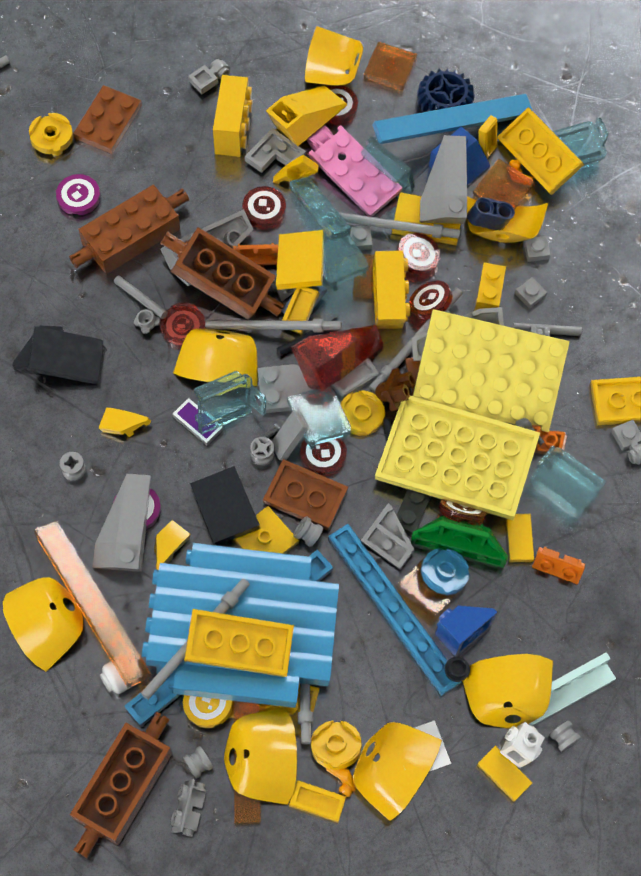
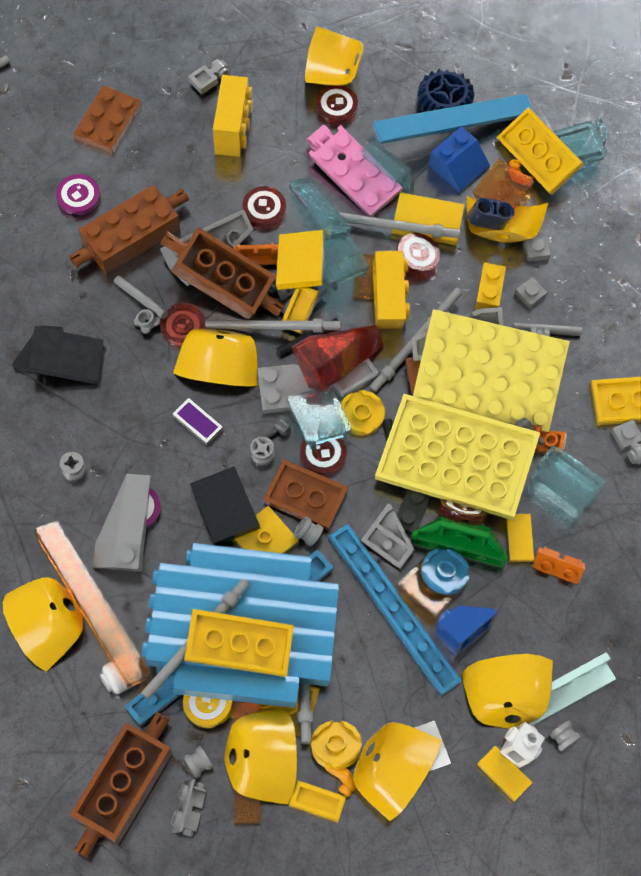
(51, 144): yellow plate -> none
(121, 422): yellow slope -> none
(169, 541): yellow slope -> none
(226, 401): clear light blue piece -> none
(273, 147): light grey plate -> none
(290, 435): light grey tile -> none
(296, 169): yellow slope -> none
(304, 112): yellow slope -> none
(362, 237): light grey plate -> none
(390, 66): clear orange plate -> none
(395, 388): reddish brown hips -> none
(430, 296): clear red tile -> none
(446, 188): light grey wedge -> none
(457, 669): black plate -> none
(488, 136): yellow tile -> none

